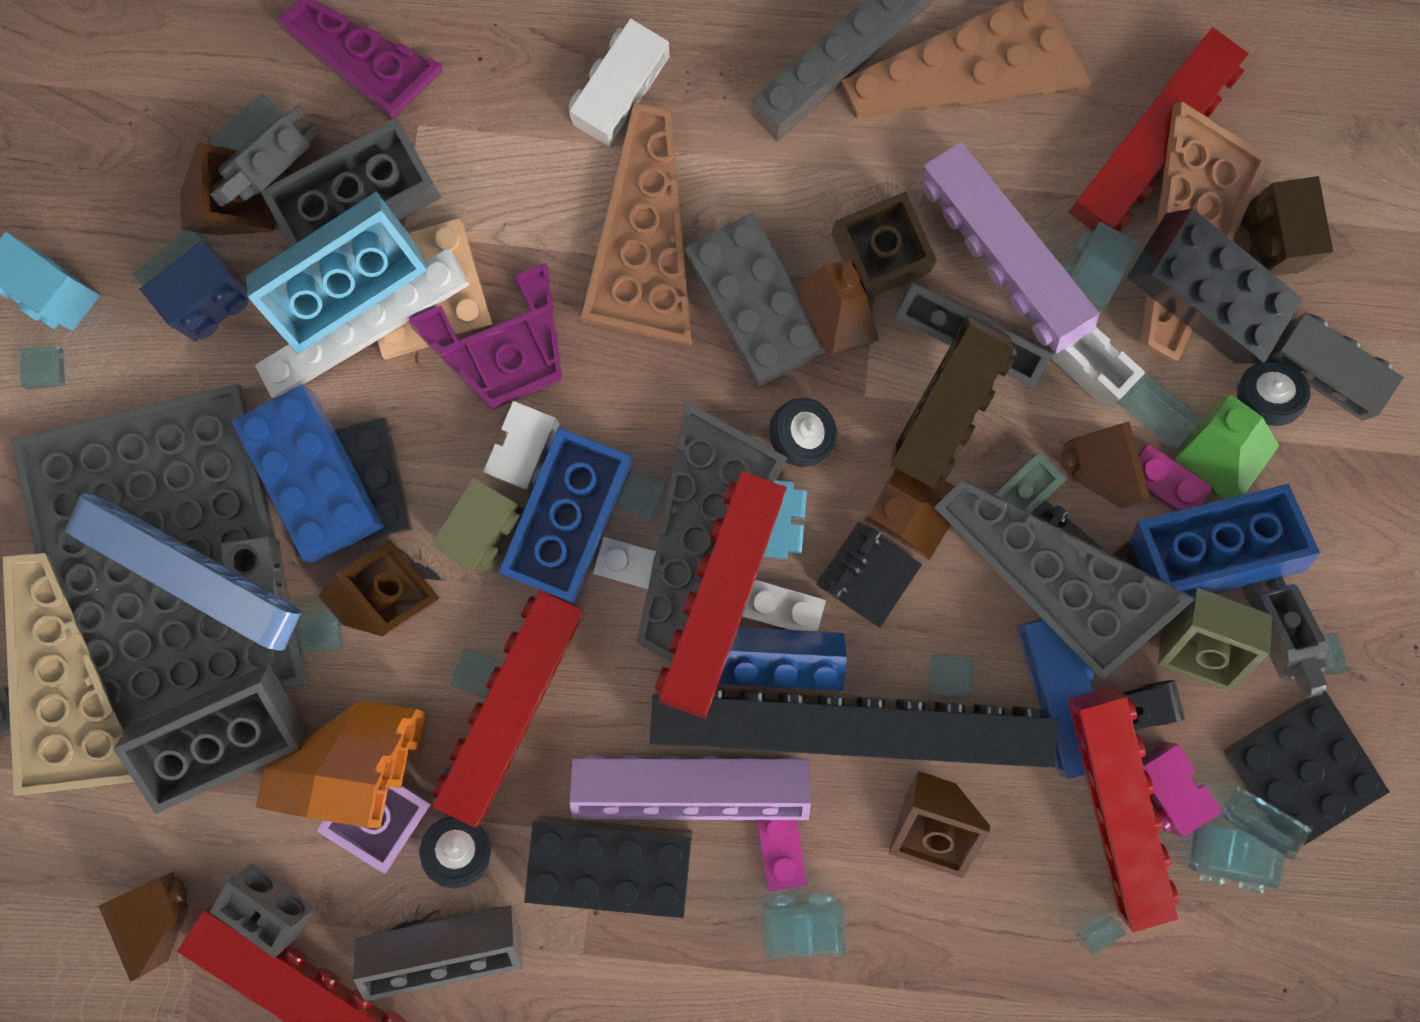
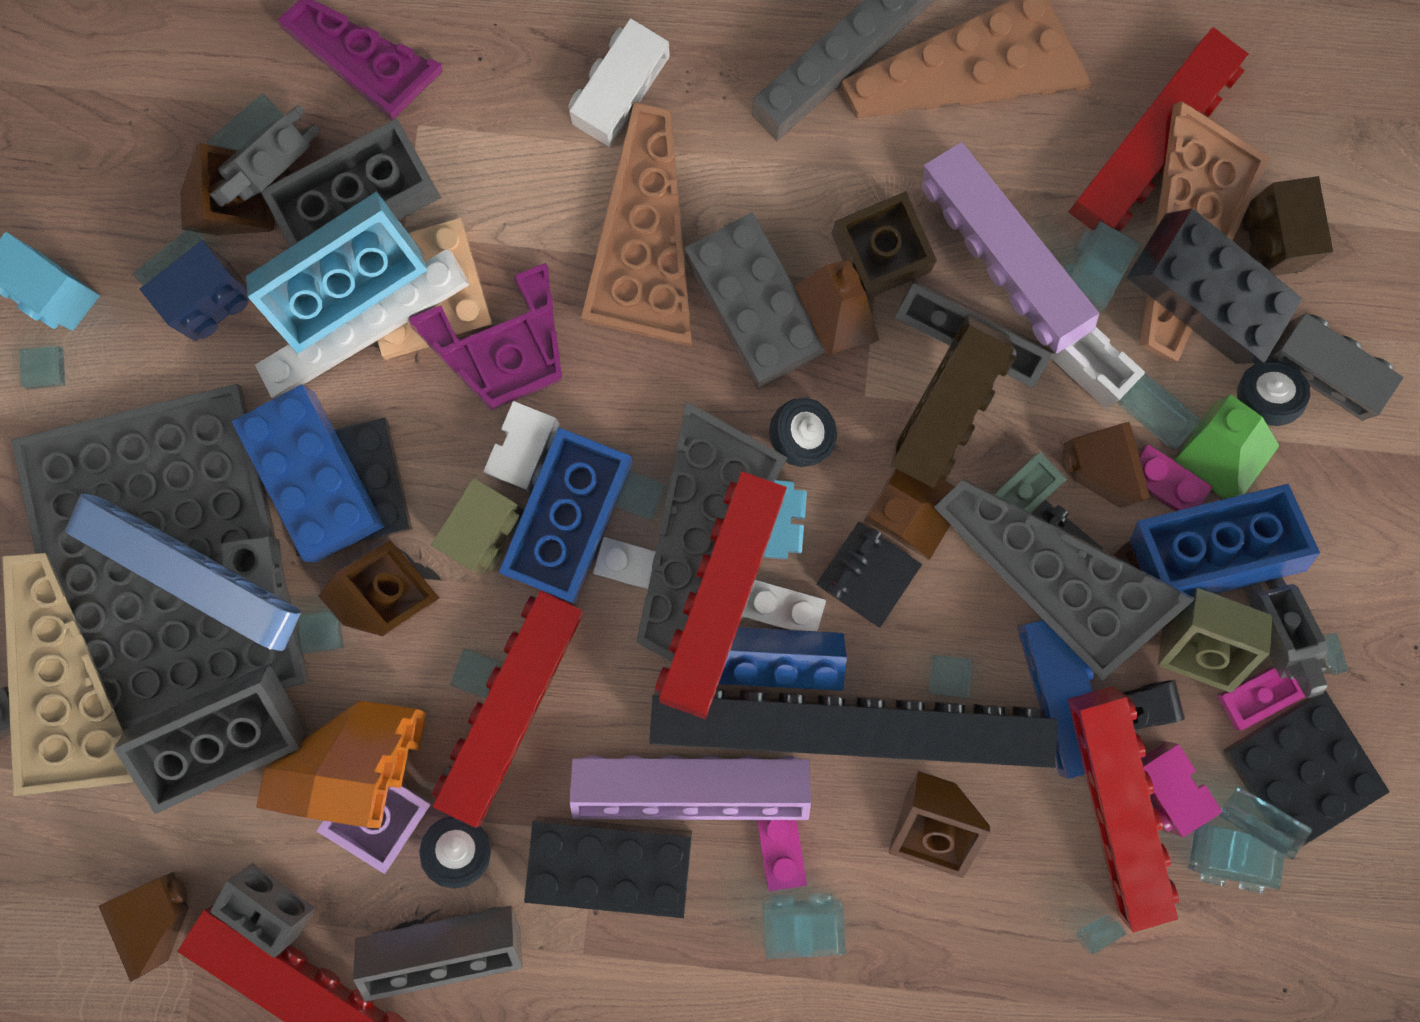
(1259, 698): none -> dark pink plate

